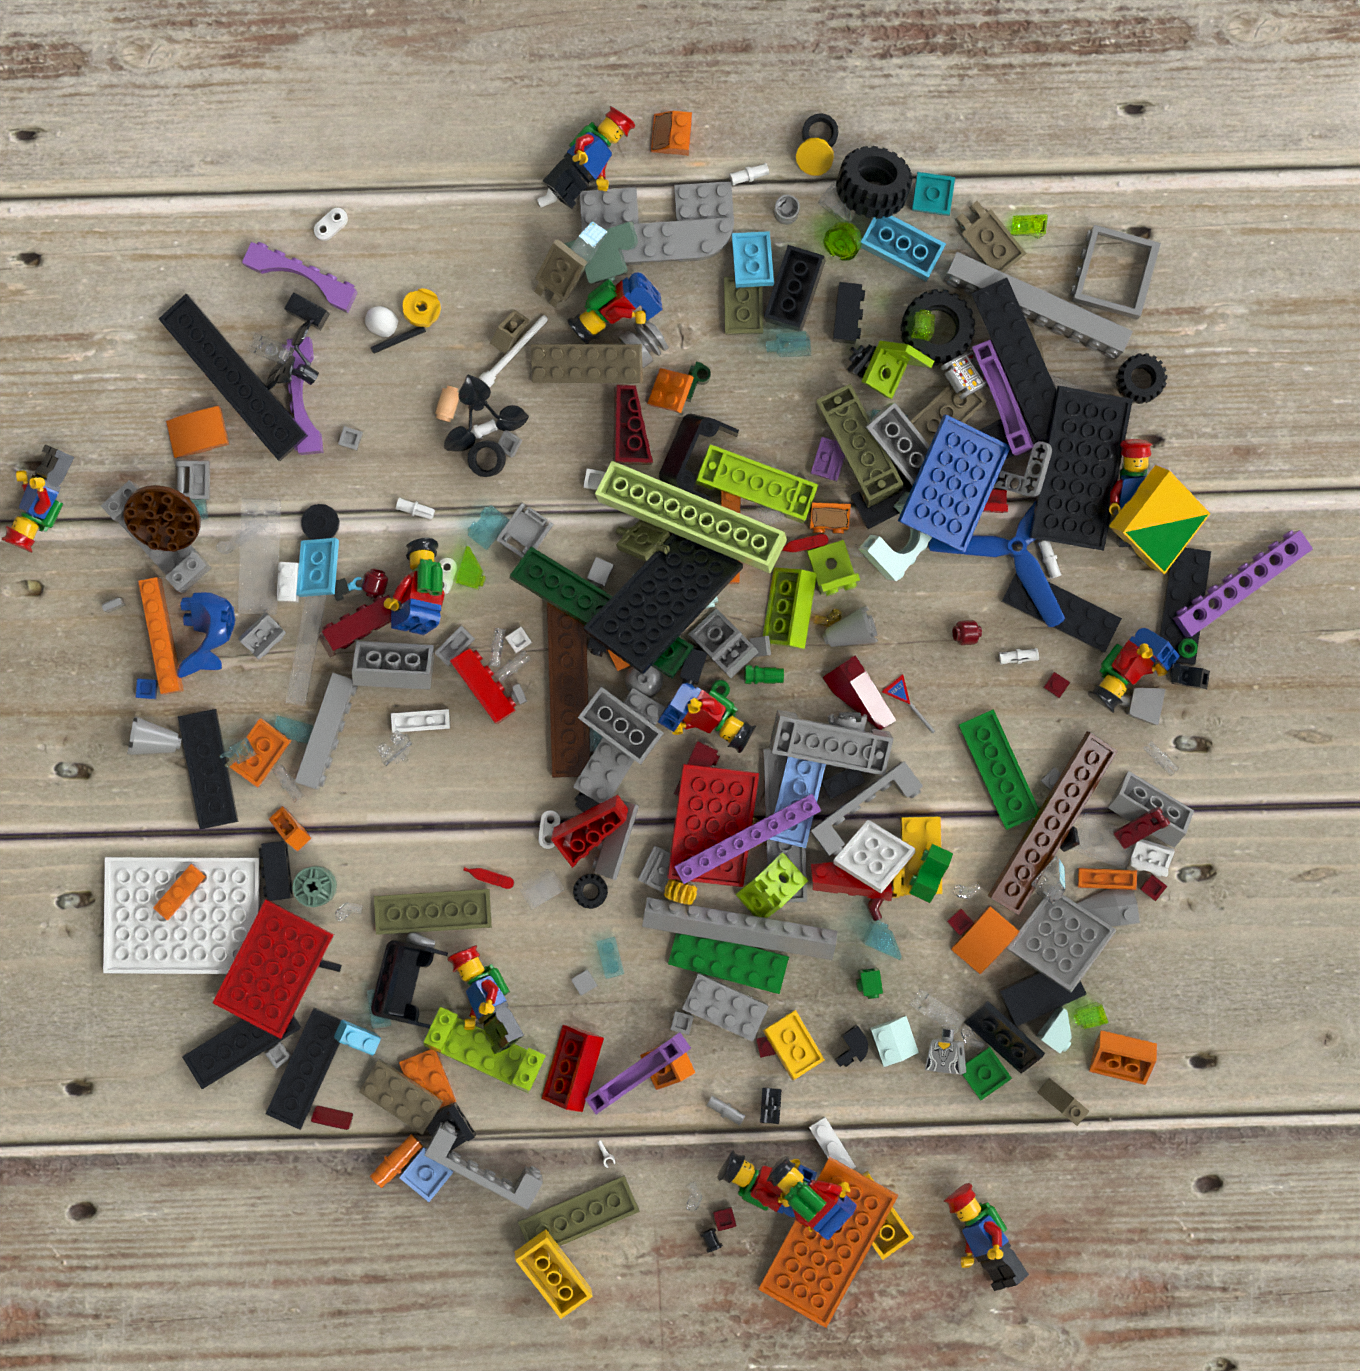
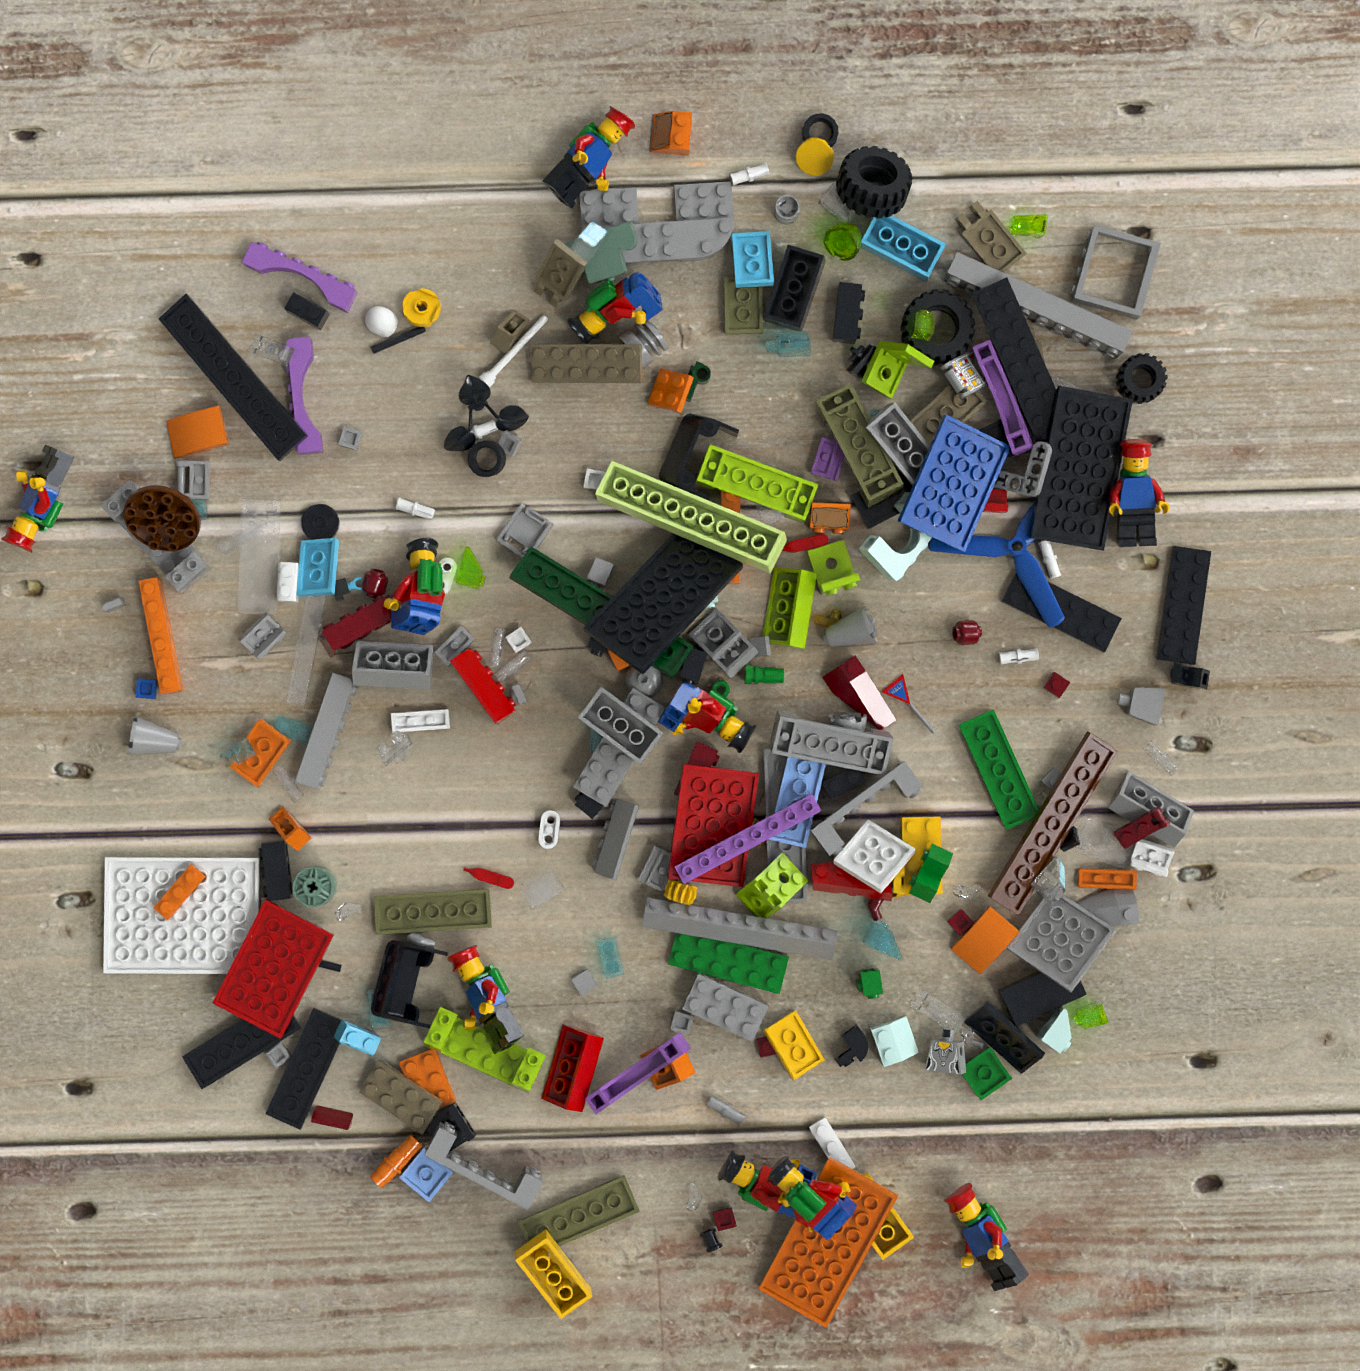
(206, 769): black plate -> none
(214, 618): blue hips -> none
(282, 373): black plant -> none
(332, 225): white plate -> none
(447, 404): light nougat head -> none
(488, 527): clear light blue bracket -> none
(548, 199): white arm -> none
(567, 693): reddish brown plate -> none
(585, 831): red wedge -> none
(590, 879): black tyre -> none
(605, 1153): white hand -> none
(629, 434): dark red wedge -> none
(642, 540): olive plate -> none
(770, 1105): black hips -> none
(933, 194): teal plate -> none
(1063, 1101): dark tan slope -> none
(1123, 1057): orange slope -> none
(1130, 663): piece -> none
(1153, 887): dark red plate -> none
(1160, 519): yellow tile -> none
(1193, 646): green plate -> none
(1298, 546): medium lavender brick -> none

